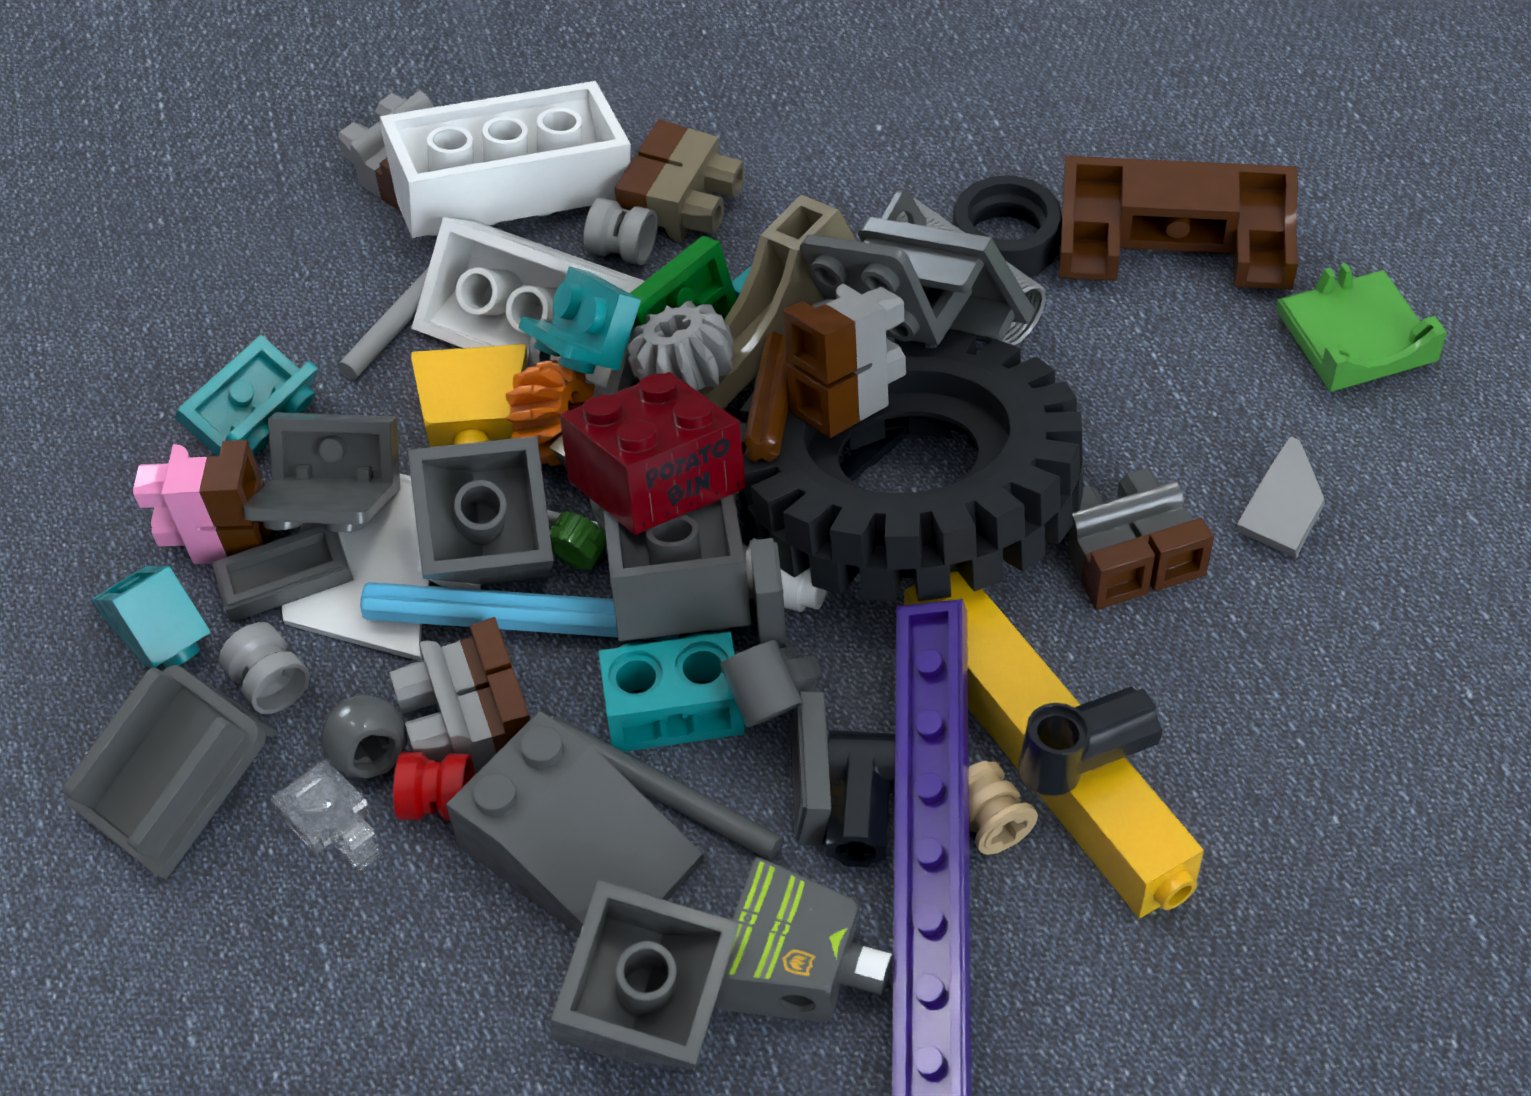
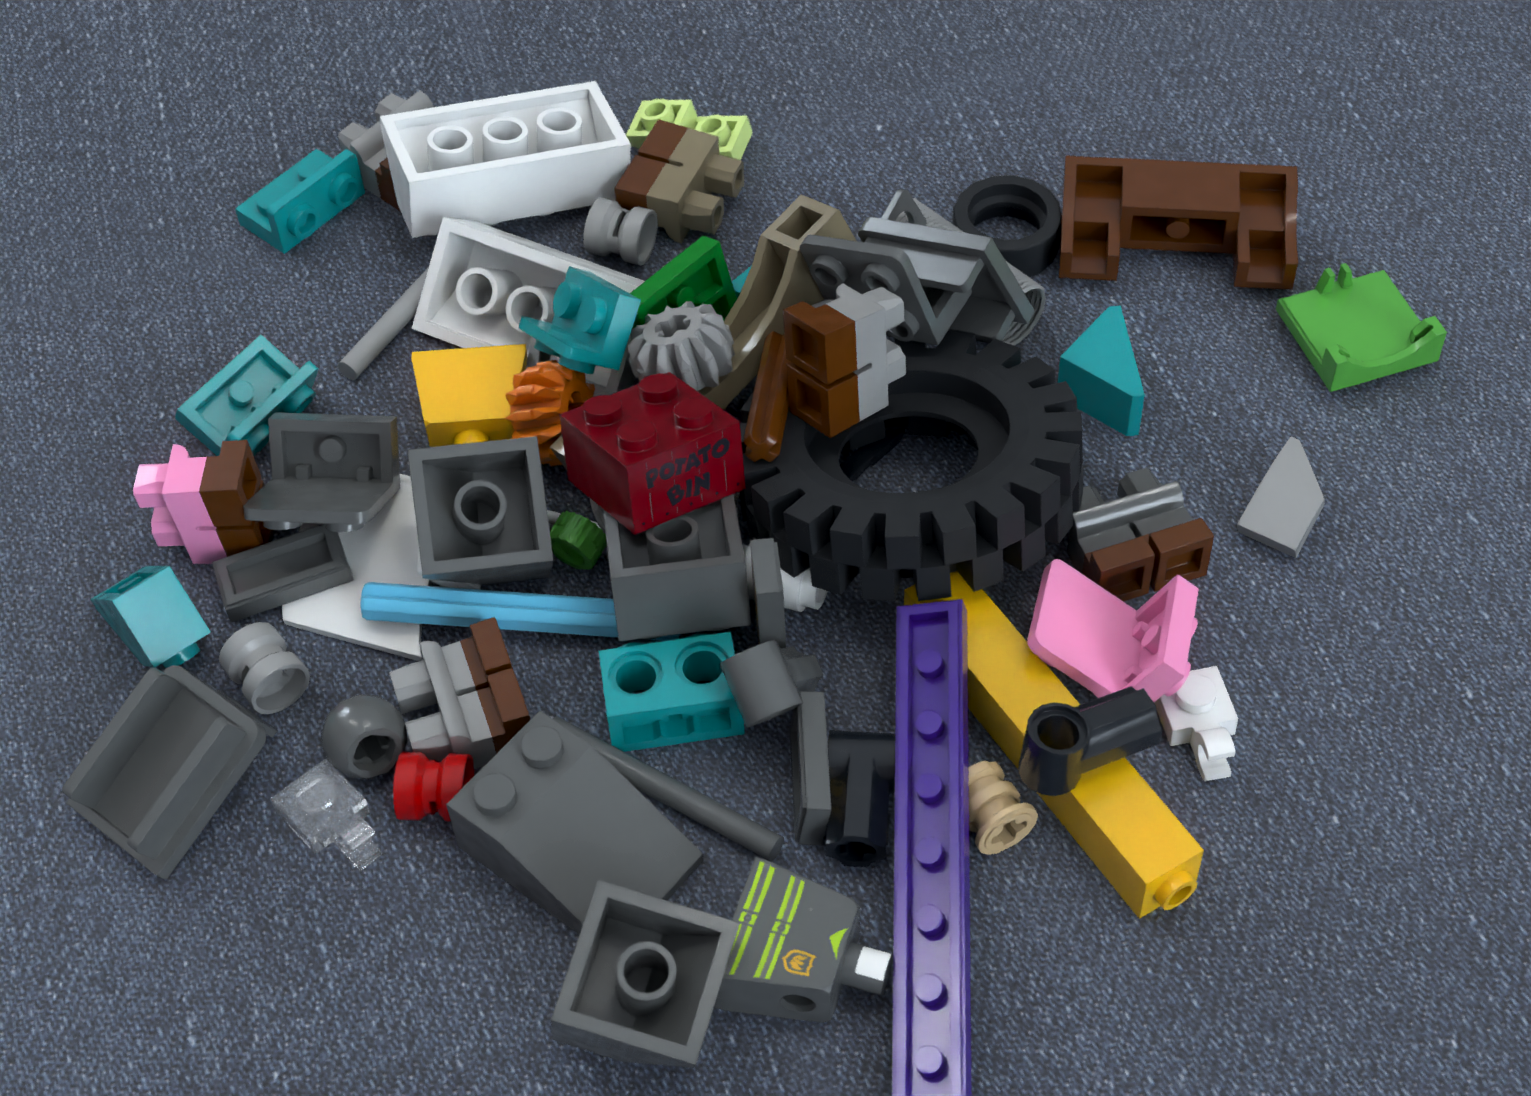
(302, 199): none -> teal bracket
(732, 131): none -> yellowish green slope
(1105, 373): none -> teal slope
(1108, 641): none -> bright pink bracket
(1204, 718): none -> white plate

